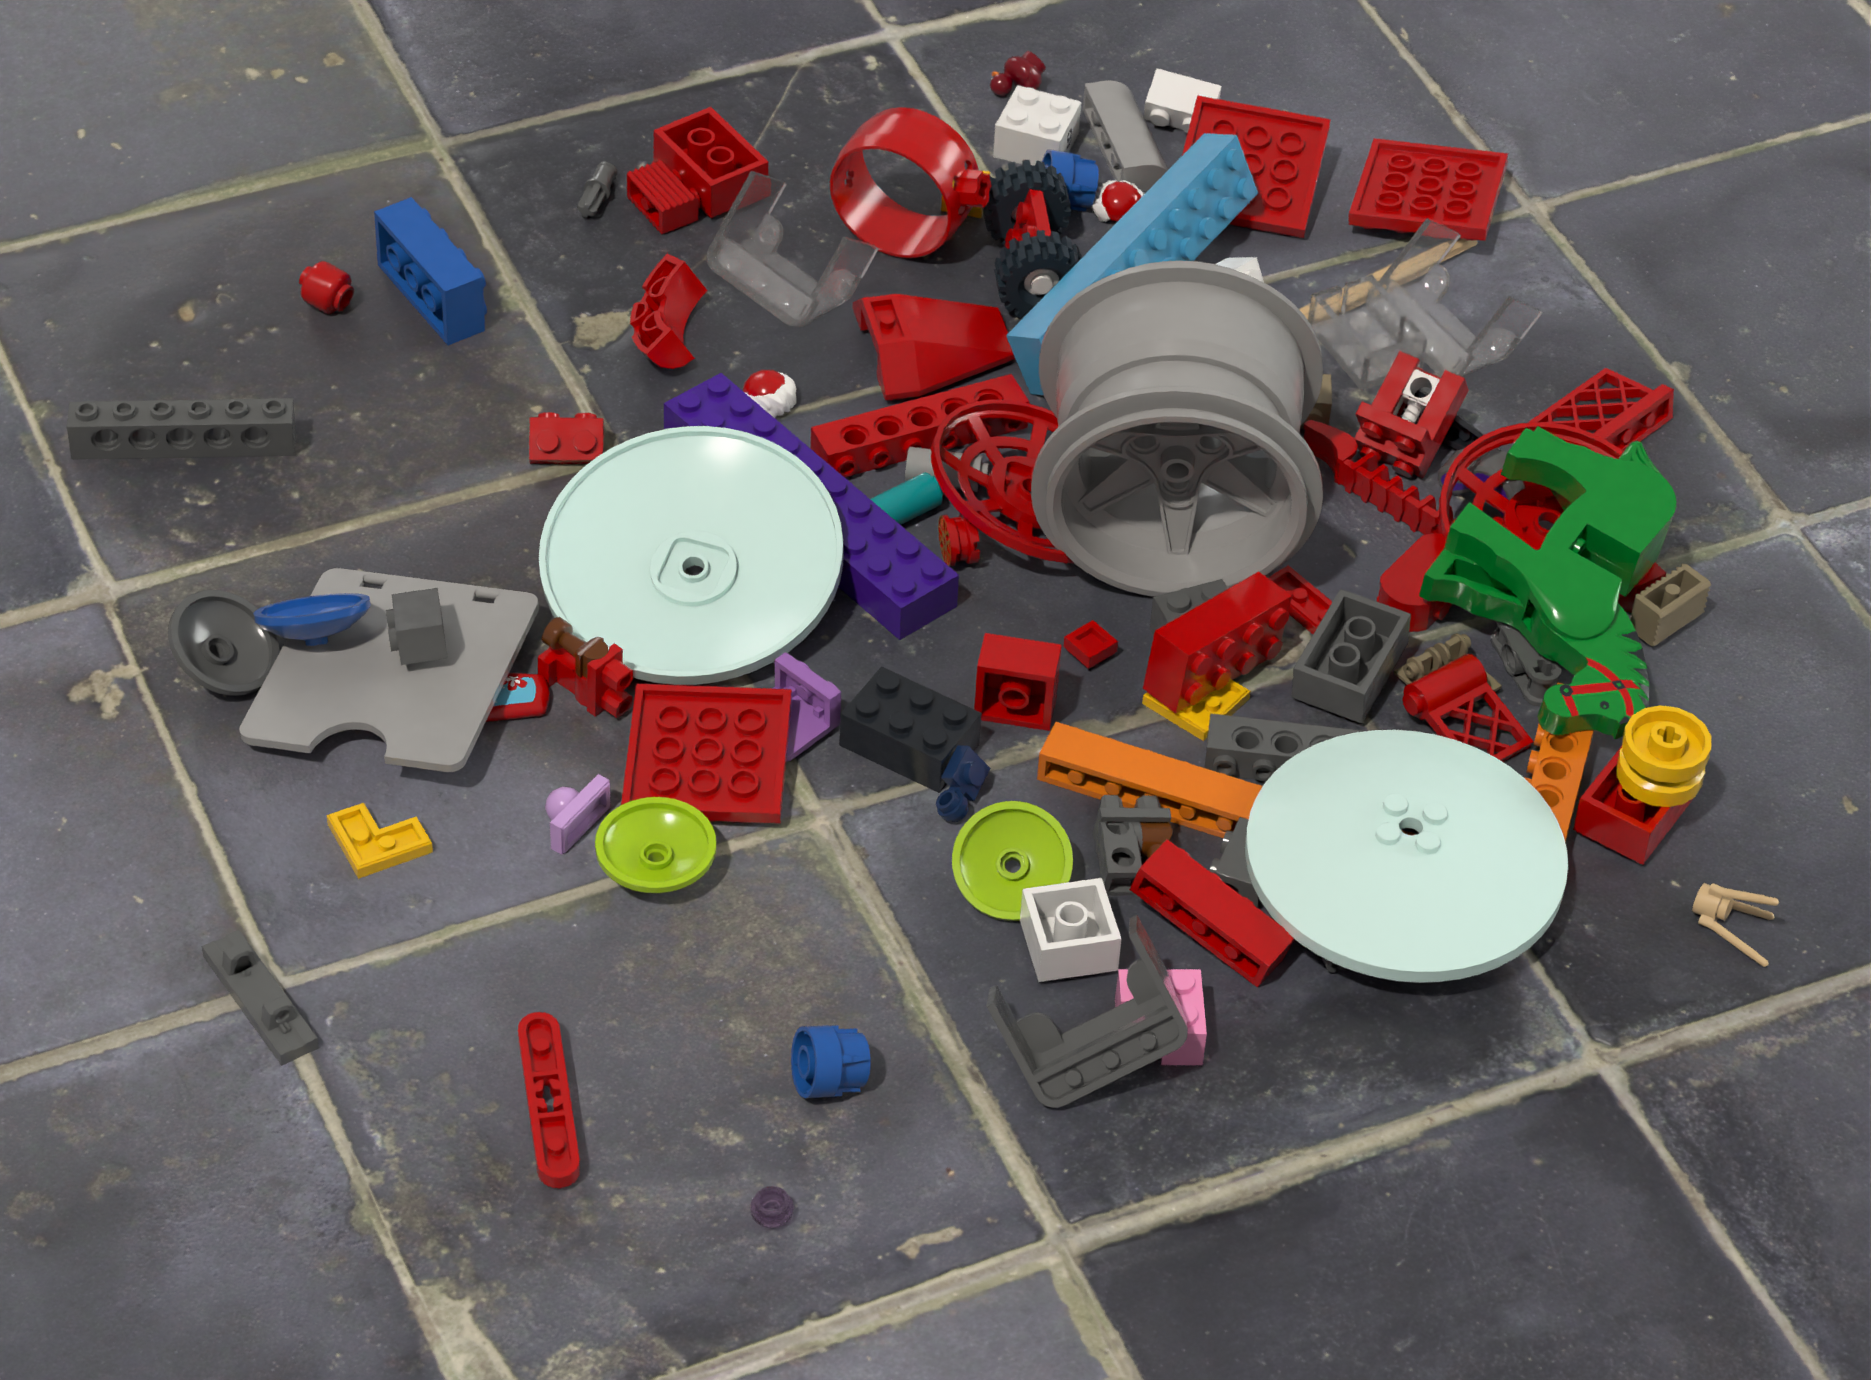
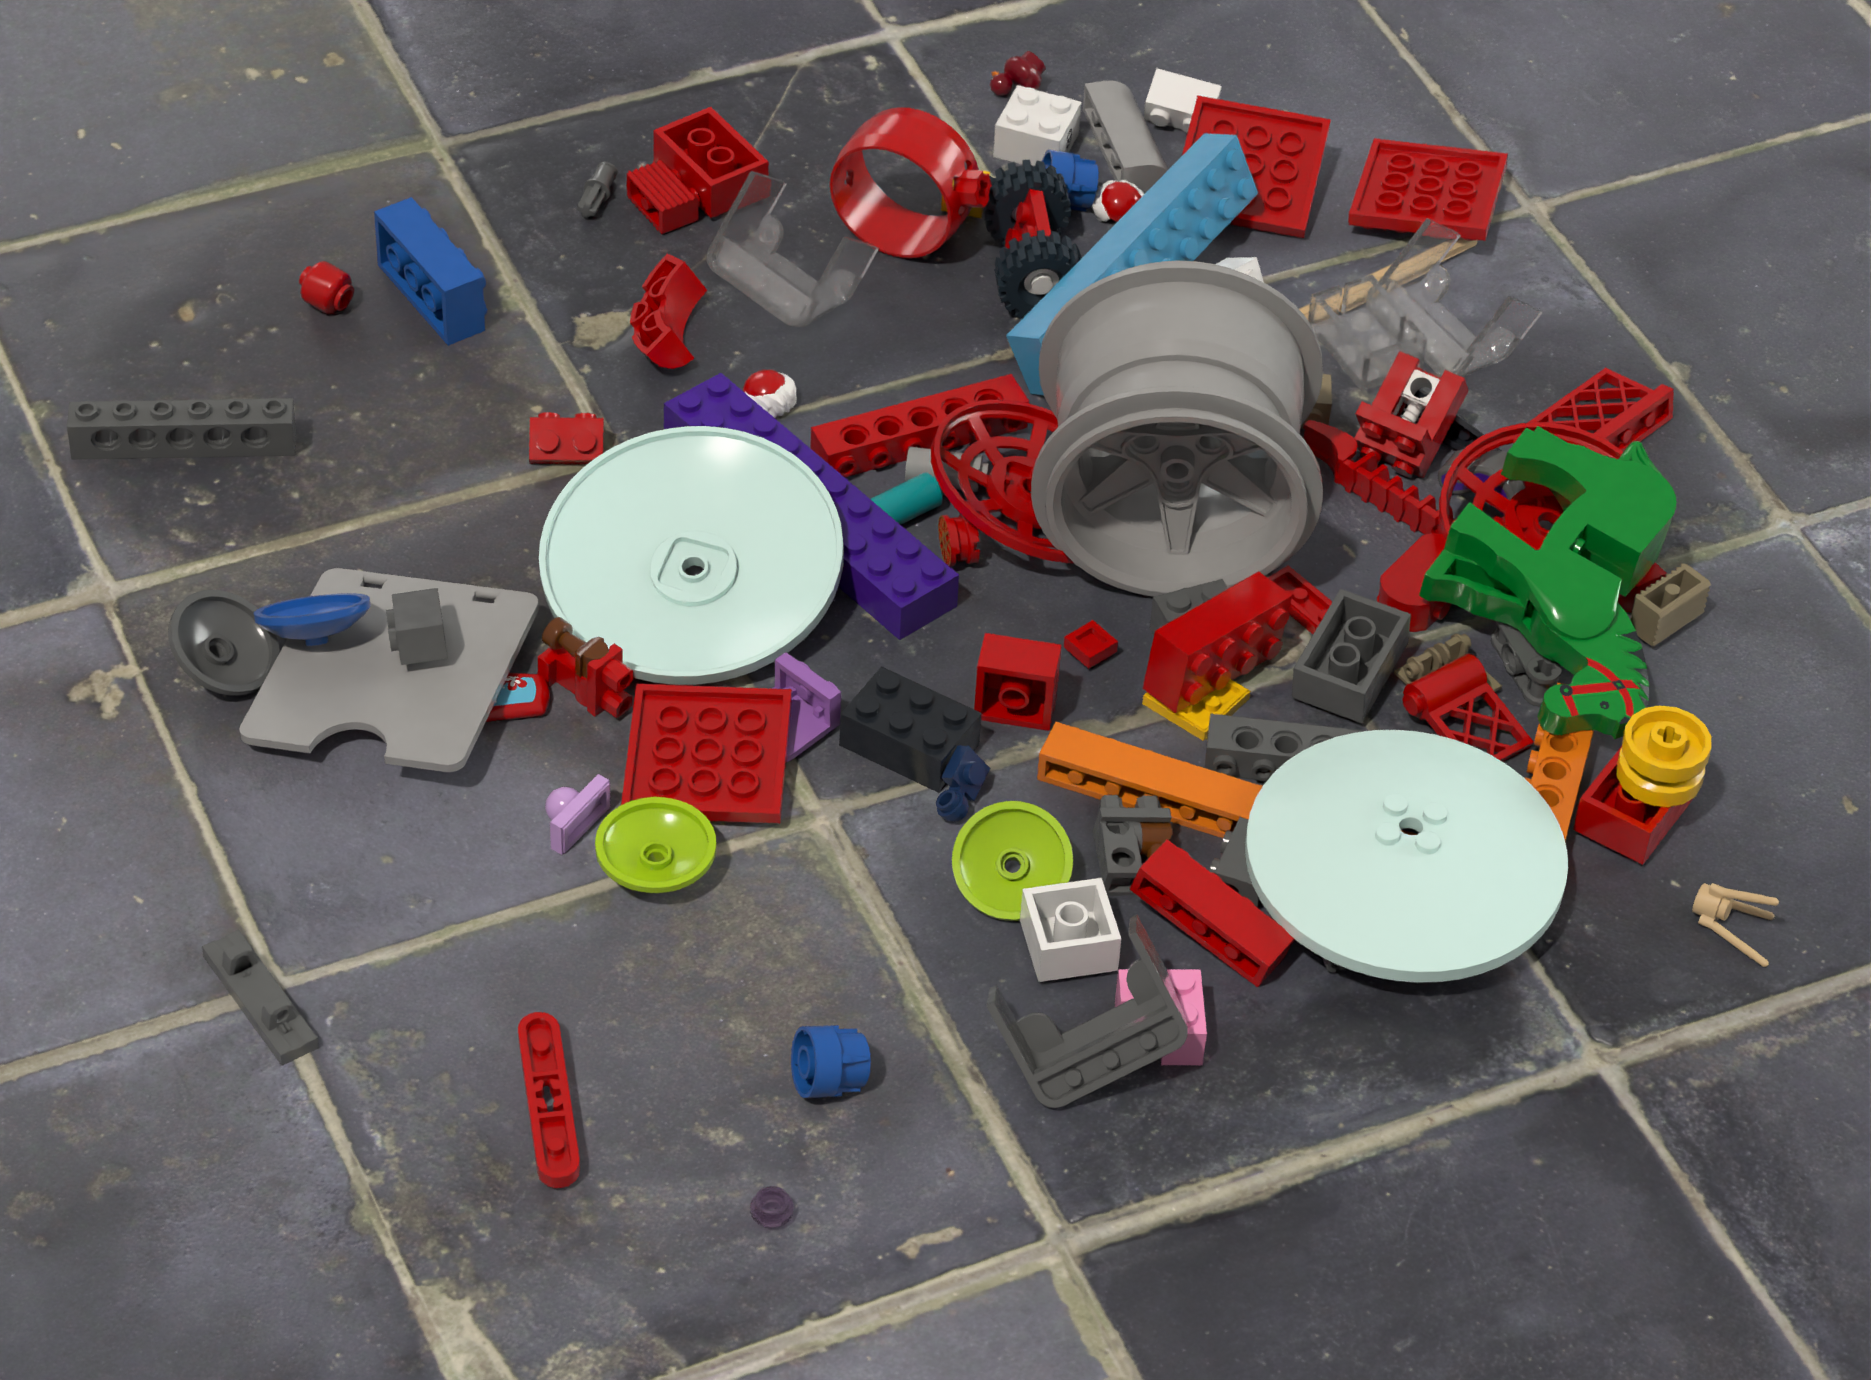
(373, 848): yellow tile -> none
(930, 341): red wedge -> none

